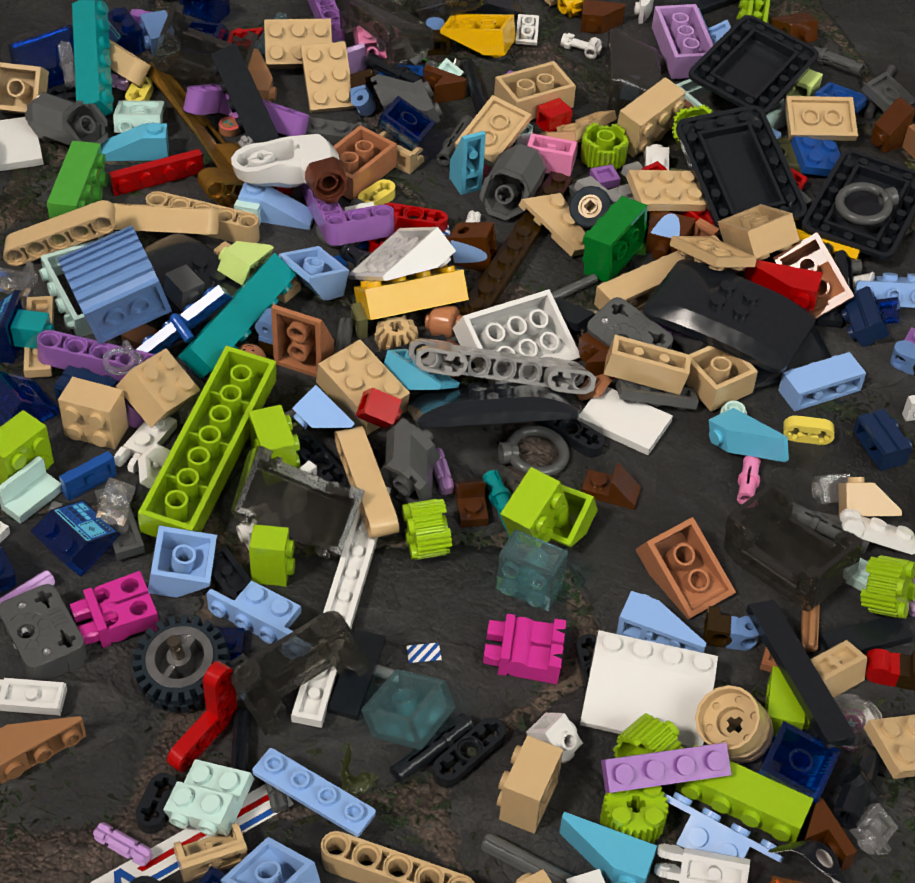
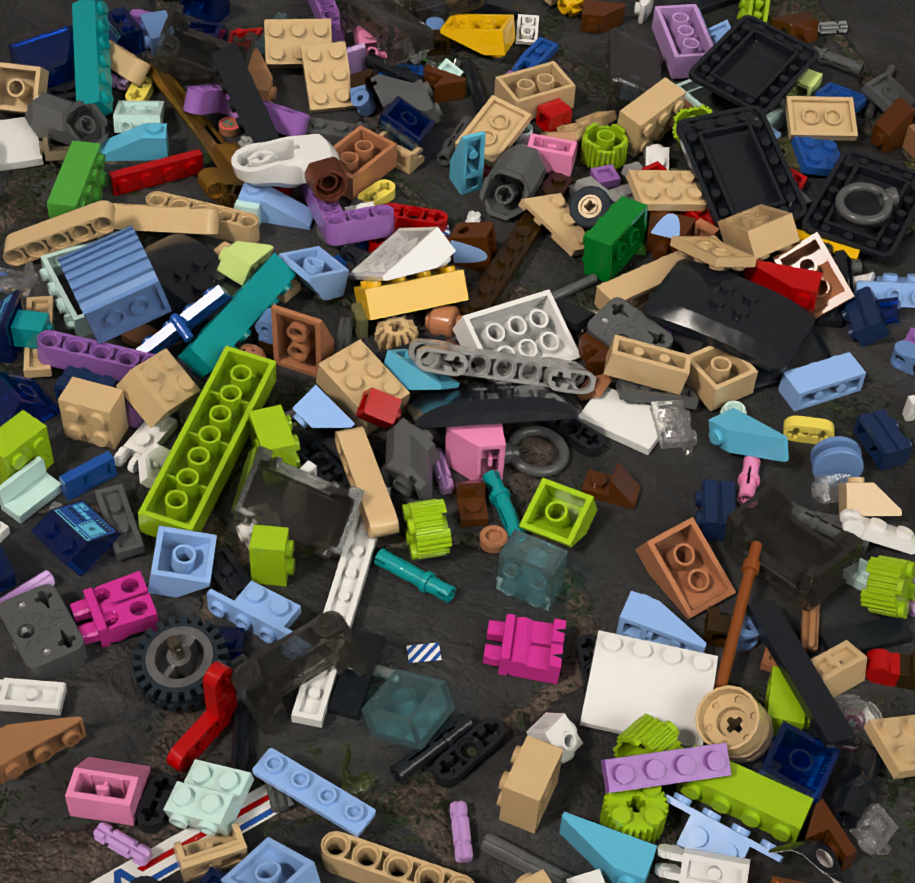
(52, 153): none -> dark tan bracket
(67, 63): clear axle -> none
(106, 790): none -> bright pink slope
(115, 502): clear bracket -> none
(126, 348): clear piece -> none
(183, 286): dark grey brick -> none
(423, 580): none -> teal pin
(461, 832): none -> lavender axle
(475, 449): none -> bright pink slope
(493, 539): none -> nougat tile
(535, 506): lime brick -> none
(538, 53): none -> blue hinge
(591, 48): white bar -> none
(673, 425): none -> clear bracket
(714, 503): none -> dark blue brick
(750, 569): none -> dark orange bar
(832, 27): none -> dark grey axle
(837, 456): none -> medium blue head

